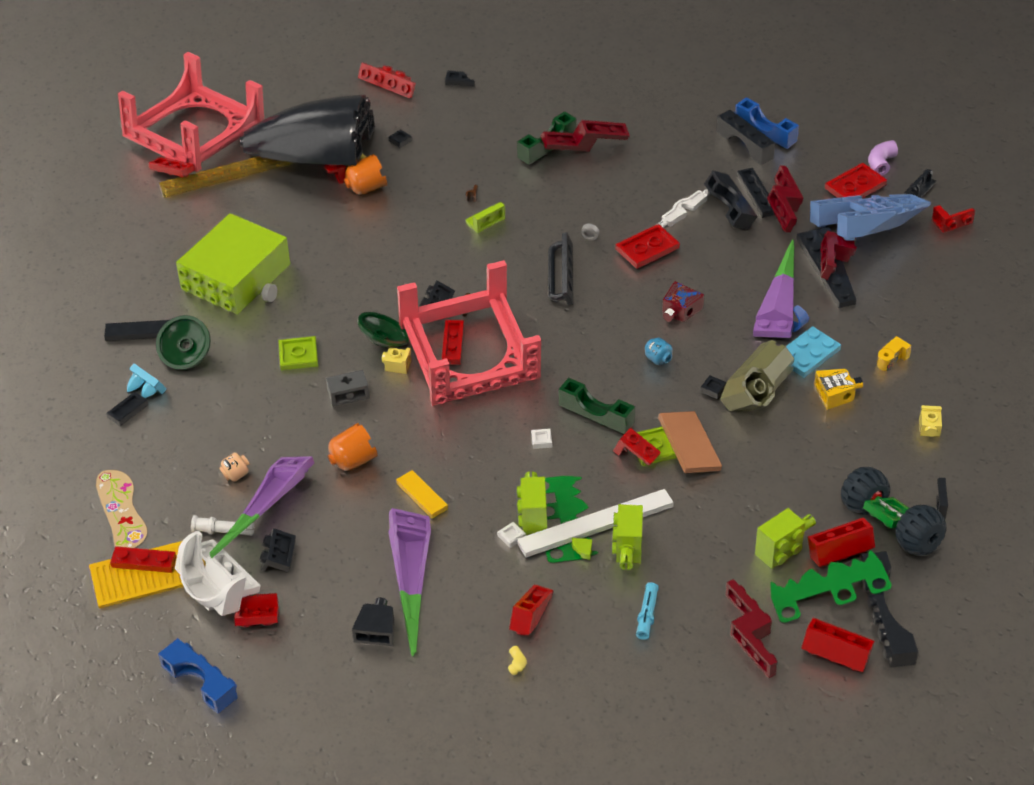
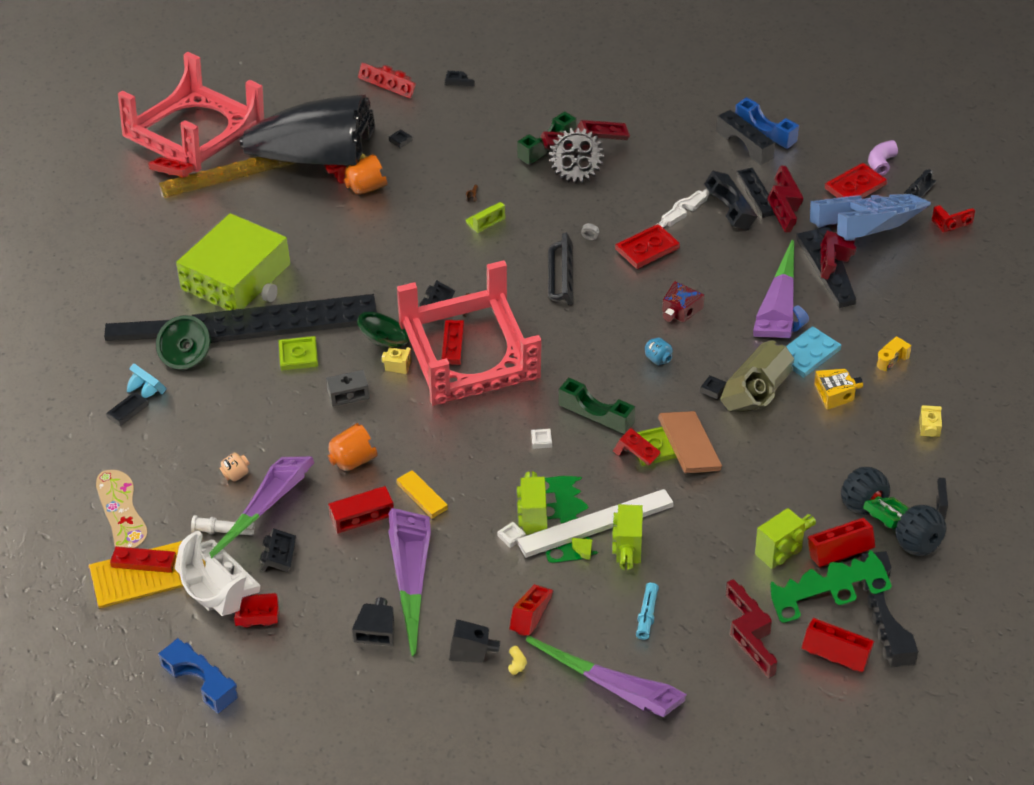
(286, 318): none -> black plate
(360, 509): none -> red brick
(471, 642): none -> black torso
(577, 139): none -> gear
(643, 693): none -> medium lavender plate

